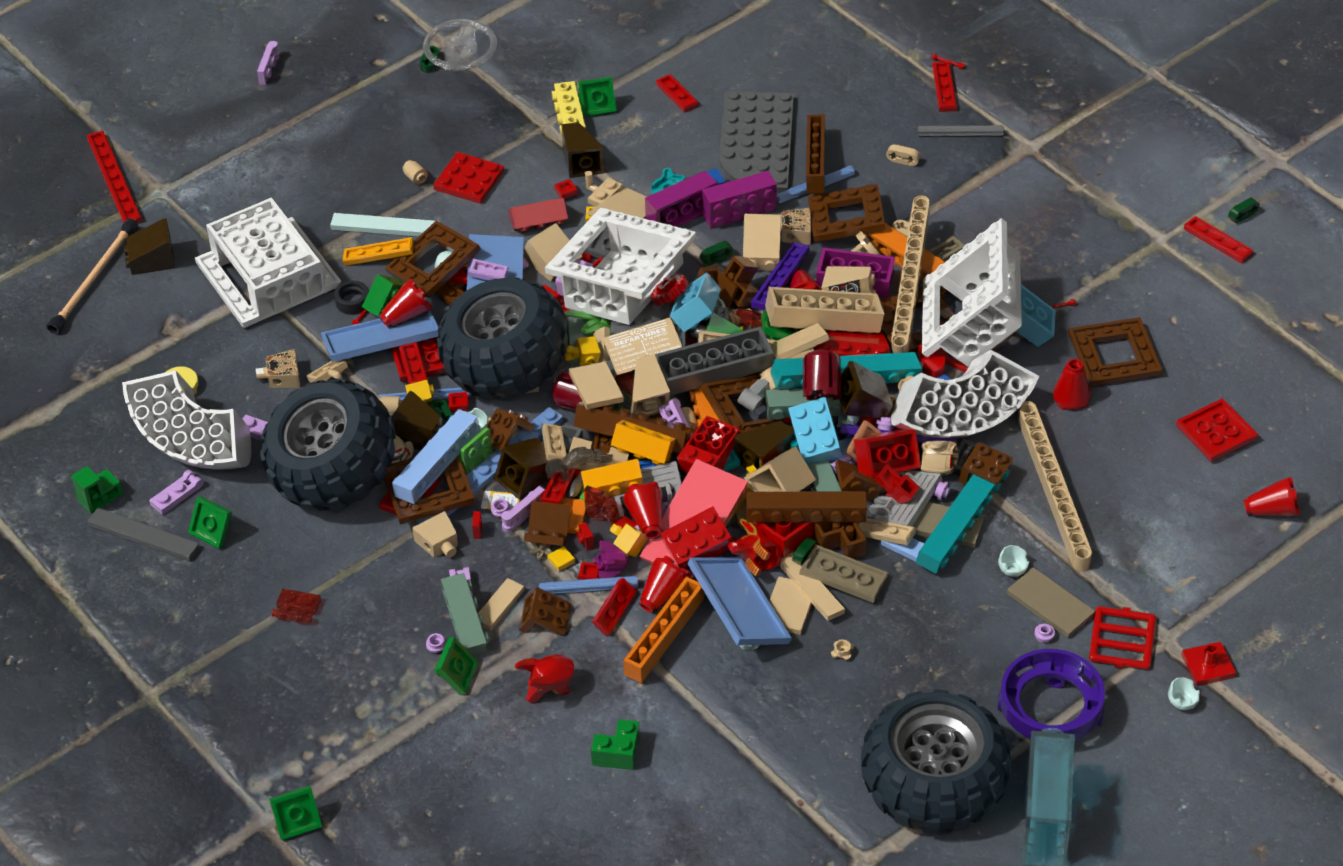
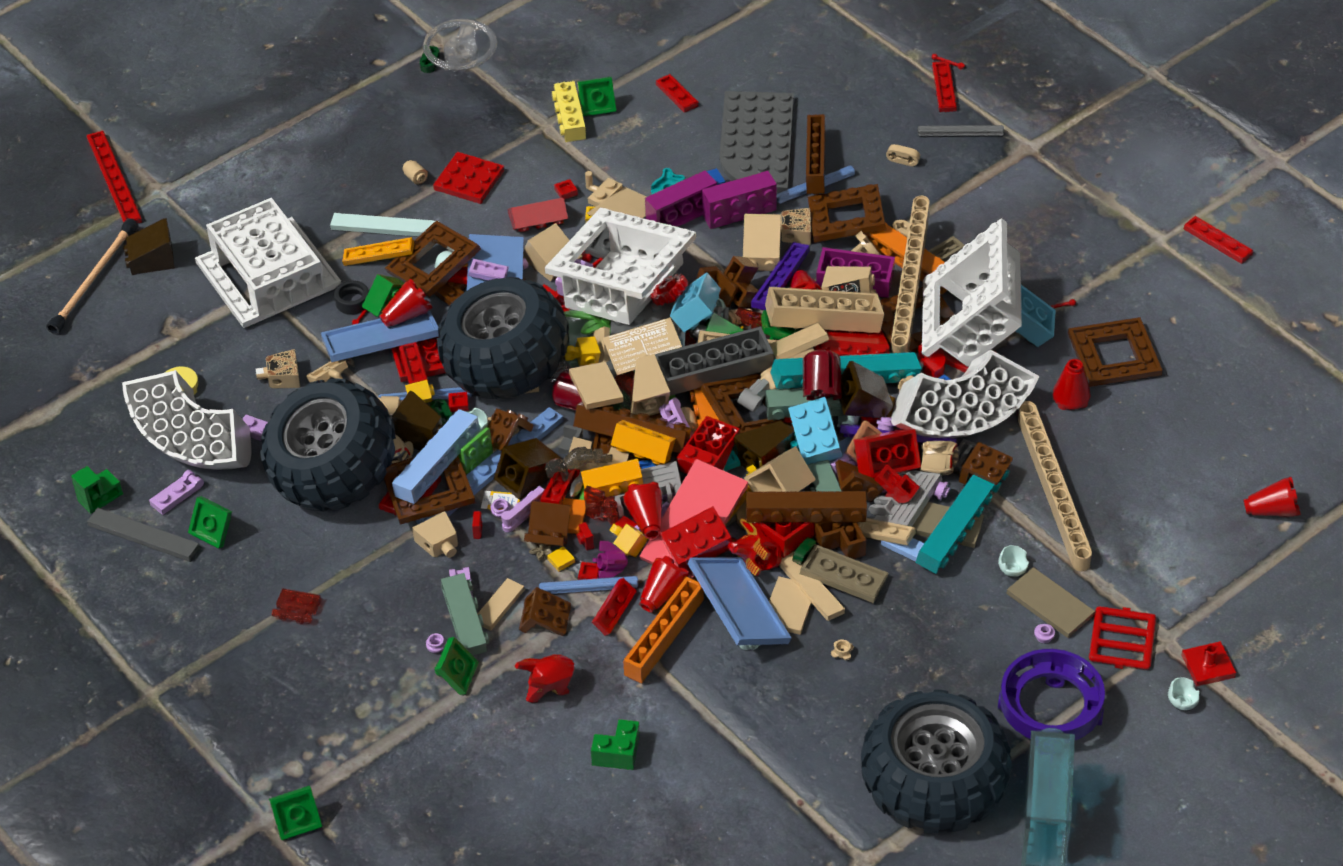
(267, 62): lavender plate -> none
(553, 441): tan tile -> none
(581, 151): dark brown slope -> none
(716, 253): dark green beam -> none
(1216, 430): red plate -> none
(1243, 210): dark green beam -> none

